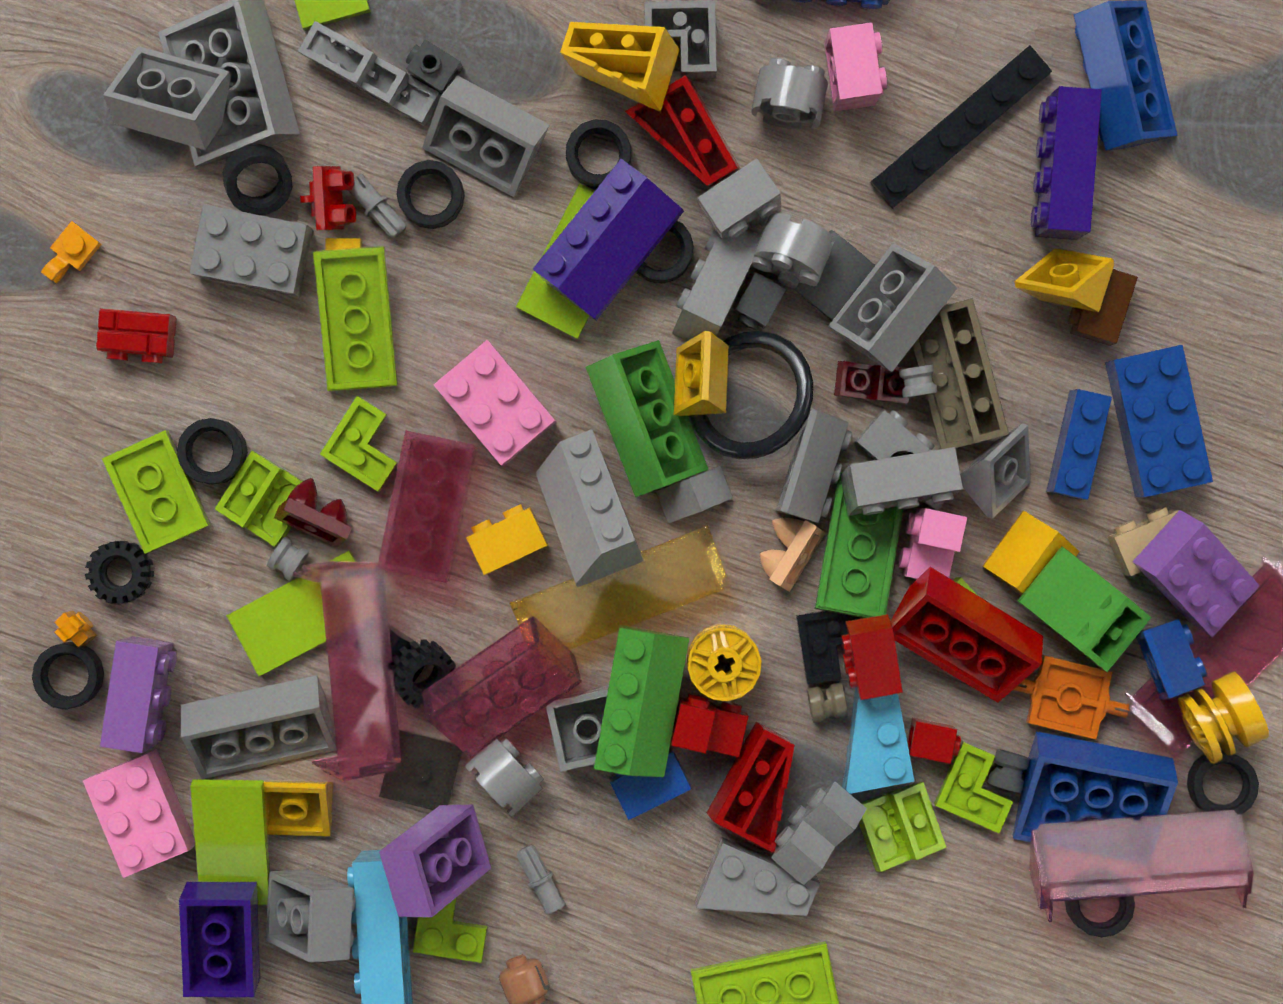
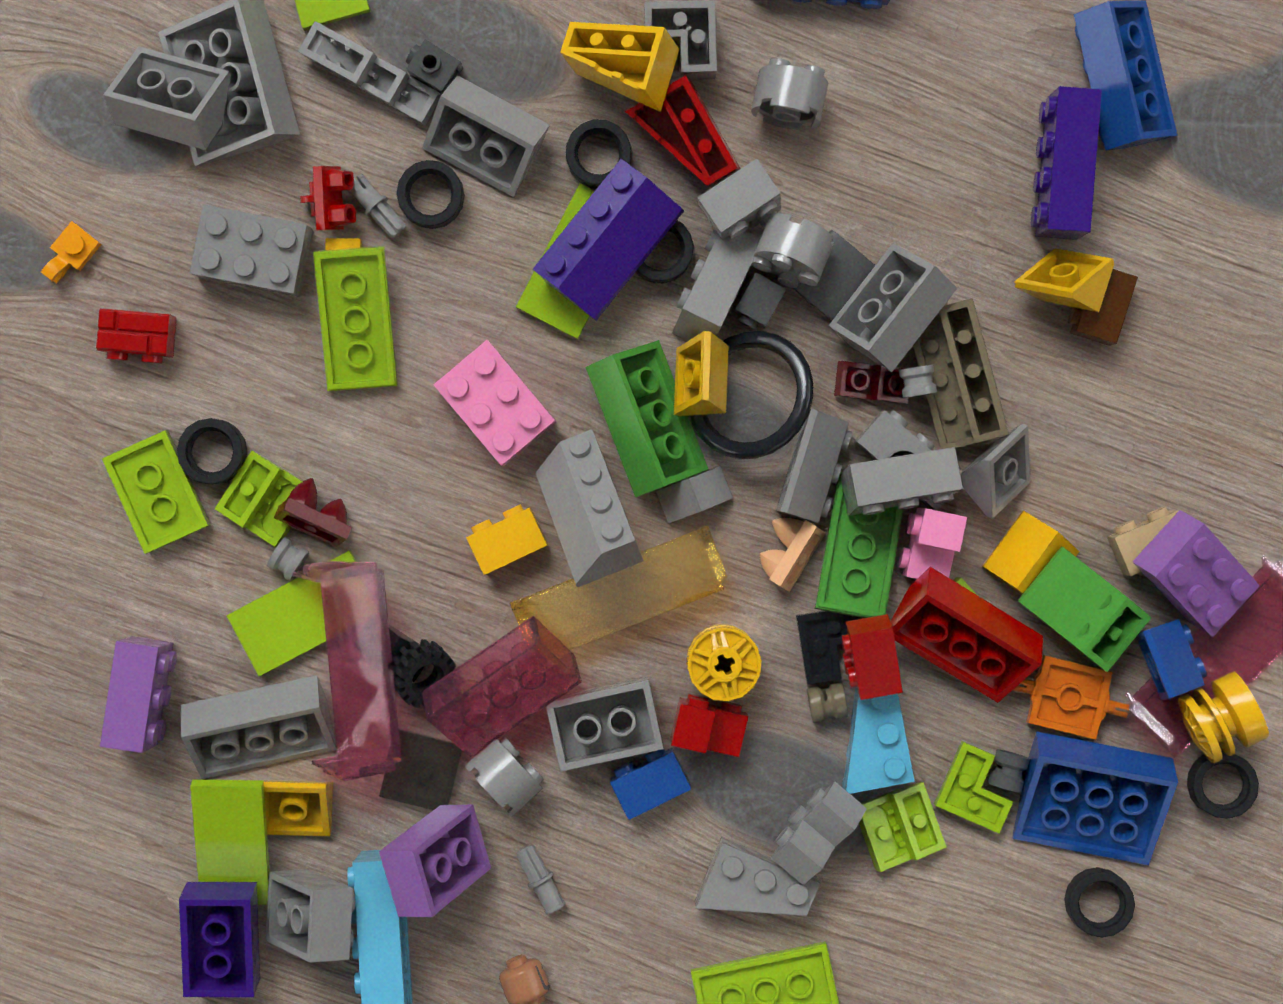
(45, 690): black tyre -> none
(75, 627): light orange plate -> none
(98, 572): black tyre -> none
(139, 813): bright pink brick -> none
(252, 155): black tyre -> none
(351, 447): lime plate -> none
(427, 506): clear pink brick -> none
(449, 938): lime plate -> none
(641, 702): bright green slope -> none
(755, 787): red wedge -> none
(854, 66): bright pink brick -> none
(933, 740): red brick -> none
(961, 127): black plate -> none
(1079, 444): blue brick -> none
(1140, 857): clear pink piece -> none
(1159, 421): blue brick -> none

